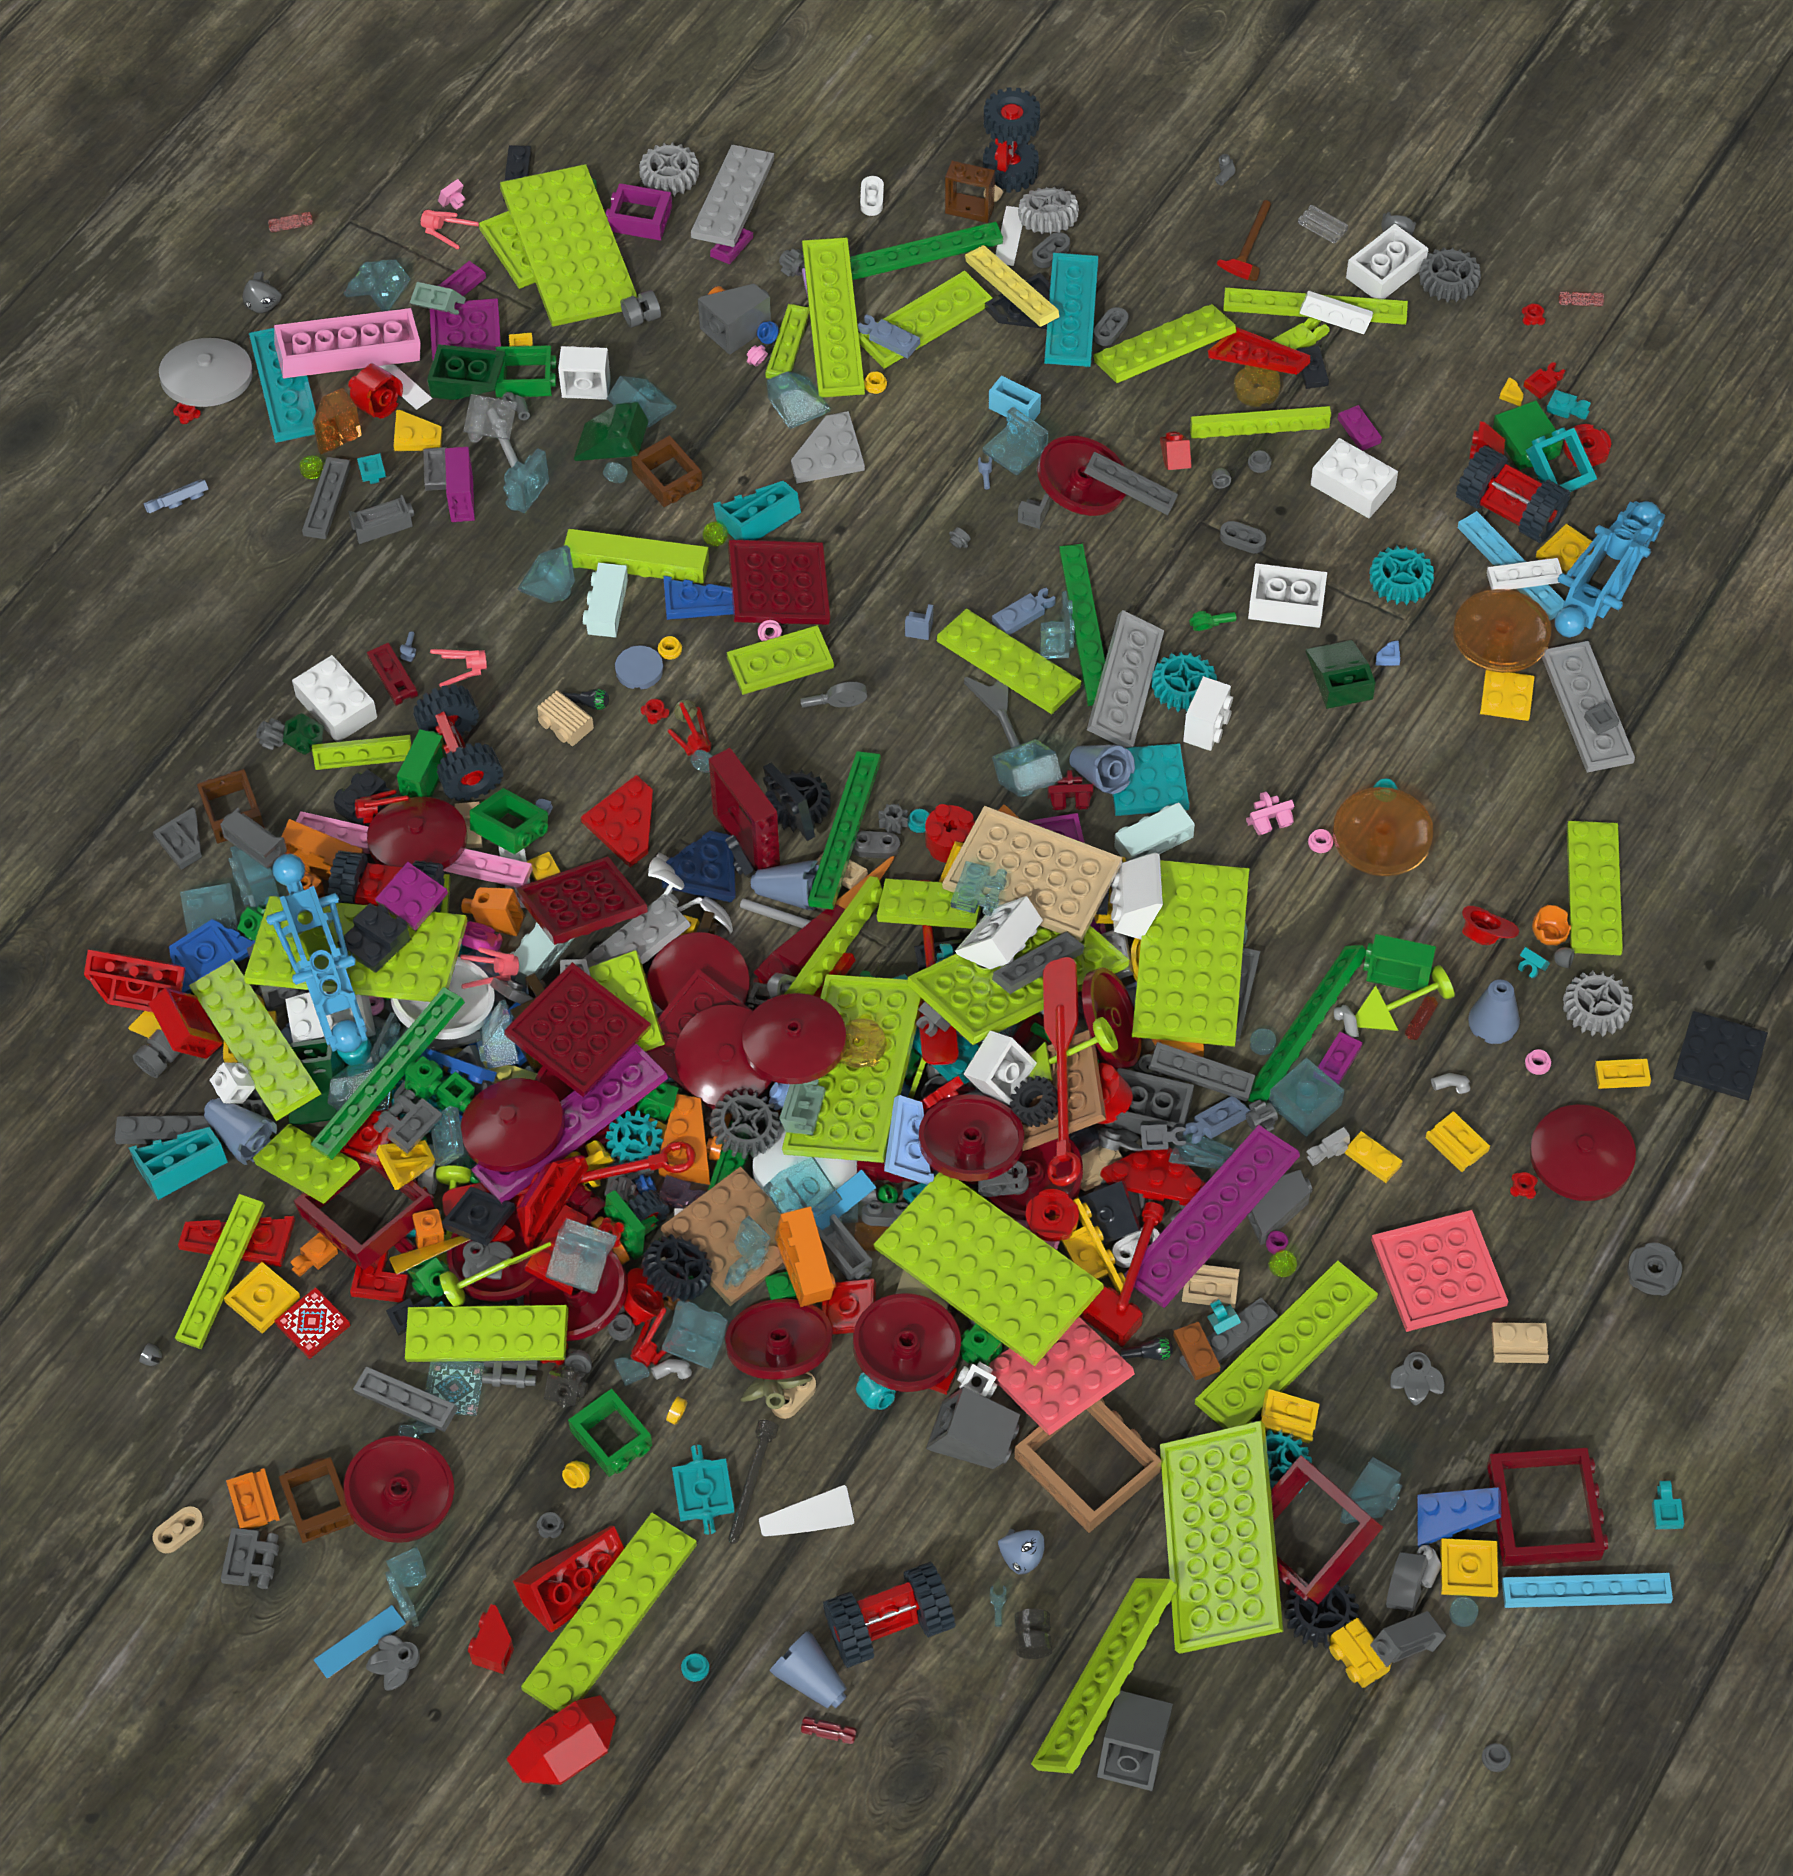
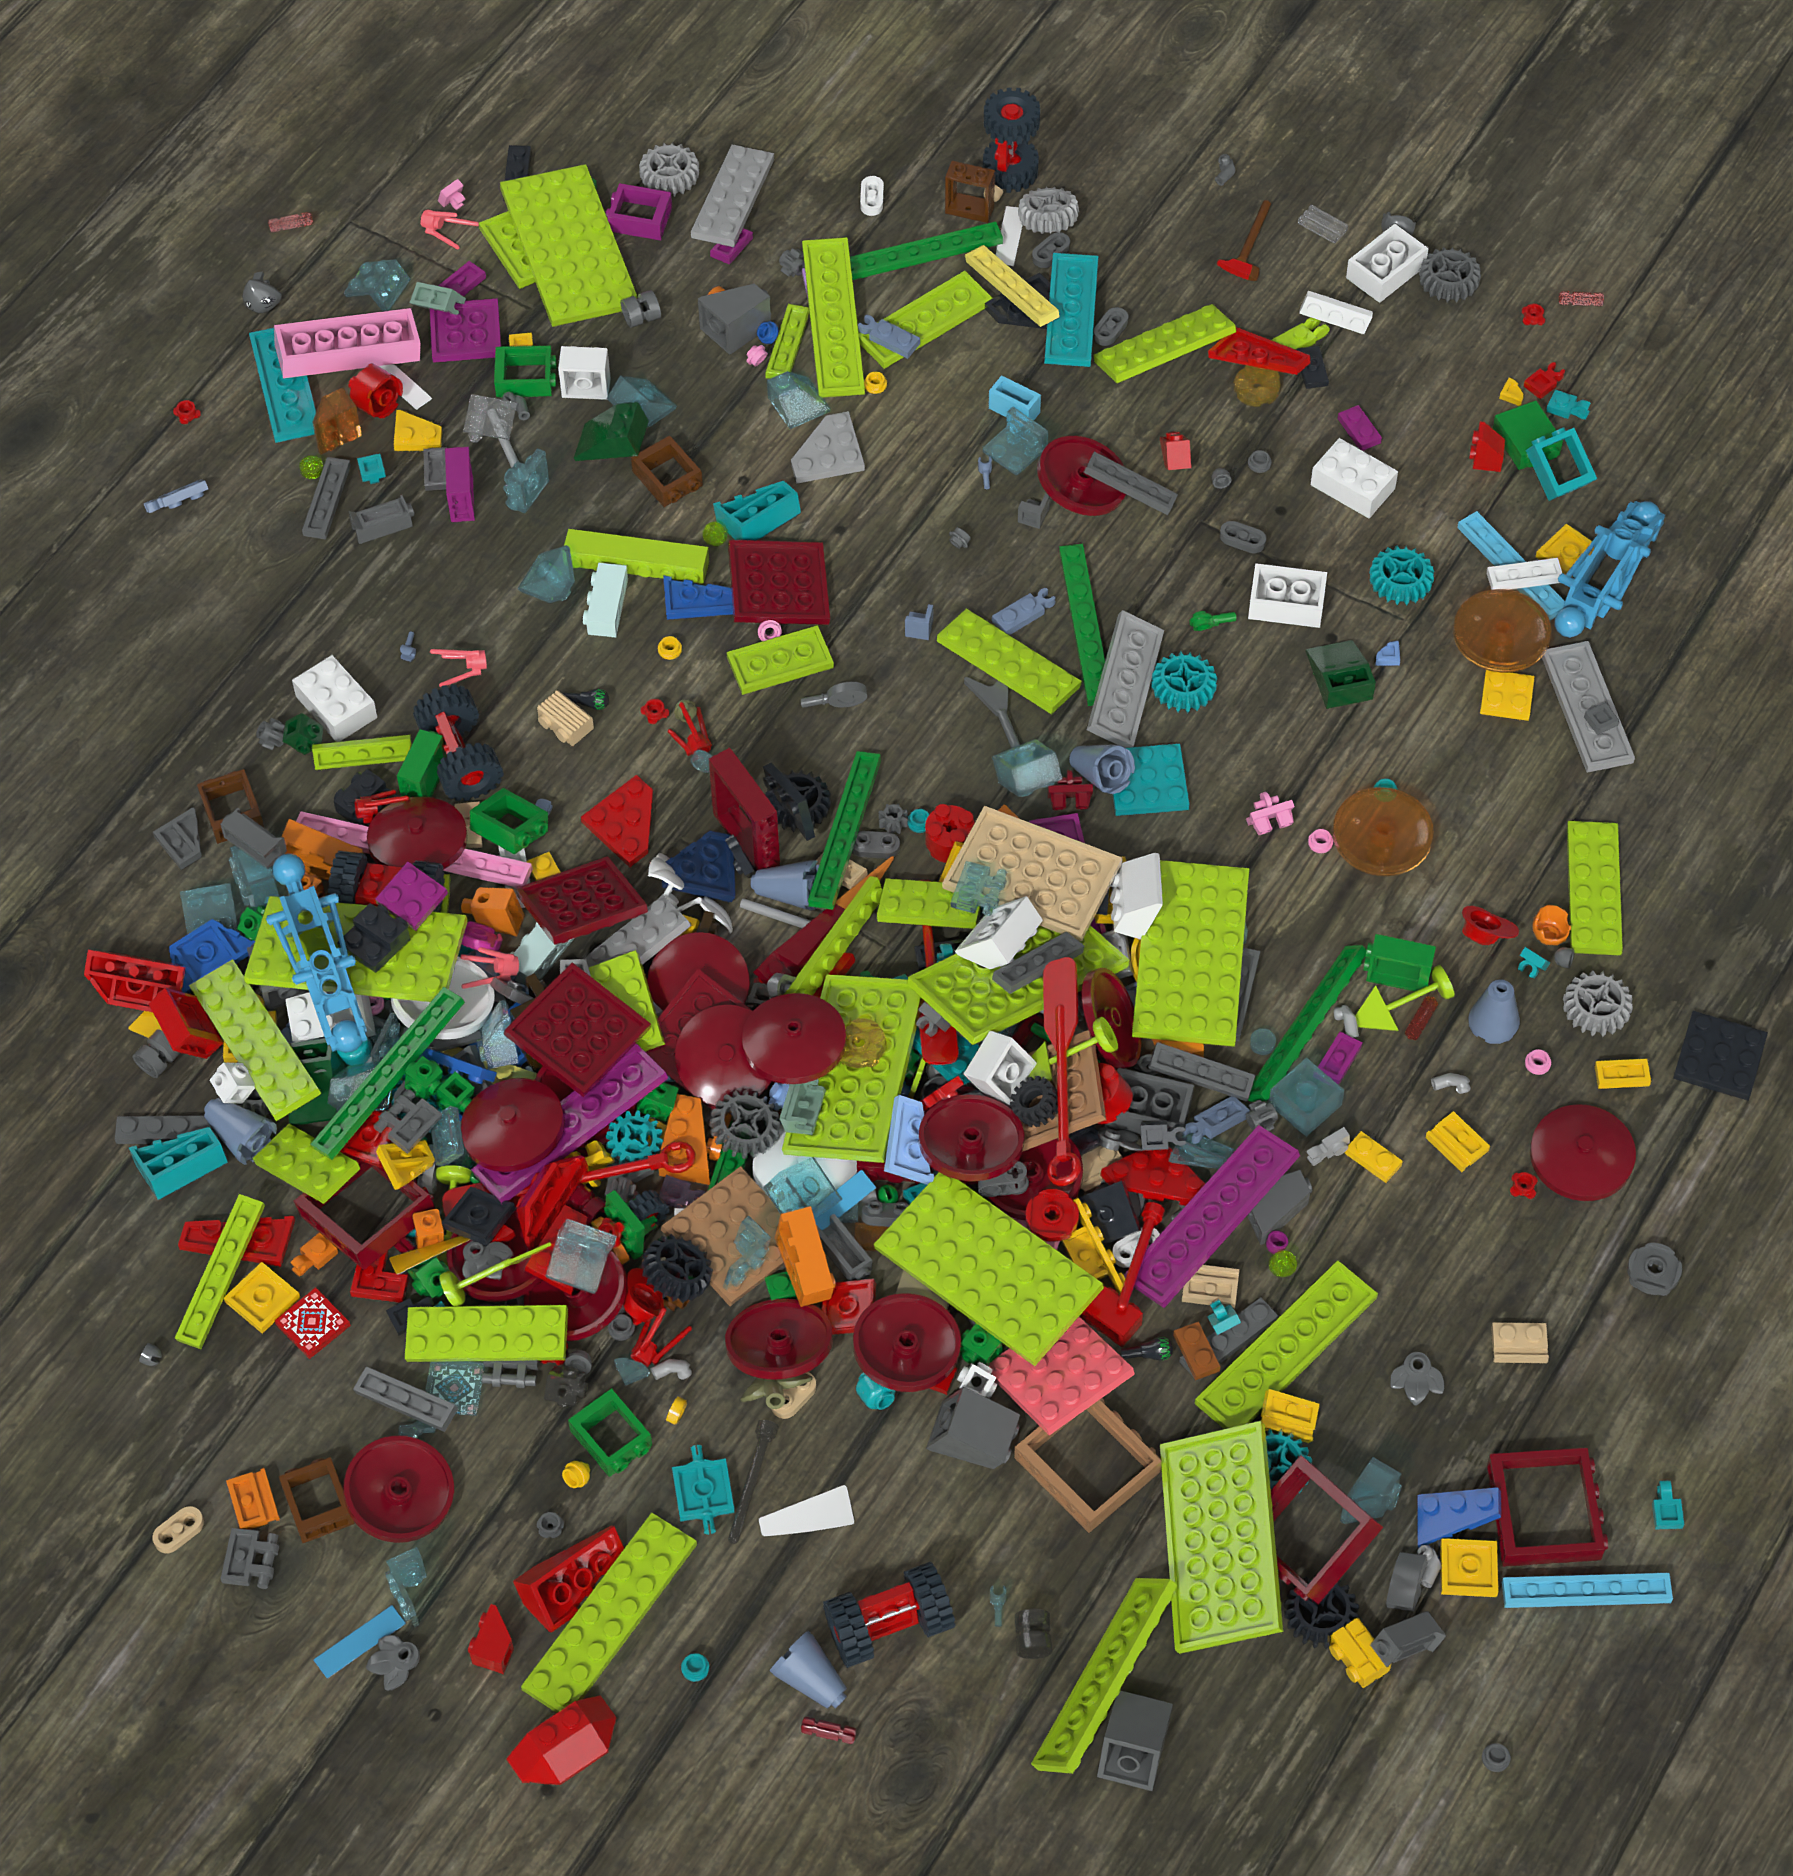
(205, 372): light grey dish -> none
(392, 673): dark red plate -> none
(463, 371): dark green slope -> none
(615, 472): clear light blue tile -> none
(639, 667): sand blue tile -> none
(645, 1184): blue plate -> none
(695, 1334): clear light blue bracket -> none
(1022, 1550): sand blue piece -> none
(1057, 637): clear light blue bracket -> none
(1155, 833): light aqua brick -> none
(1208, 714): white brick -> none
(1260, 422): lime plate -> none
(1289, 304): lime plate -> none
(1439, 1270): coral plate -> none
(1463, 1611): clear light blue tile -> none
(1512, 494): black plate -> none
(1598, 439): red plate -> none

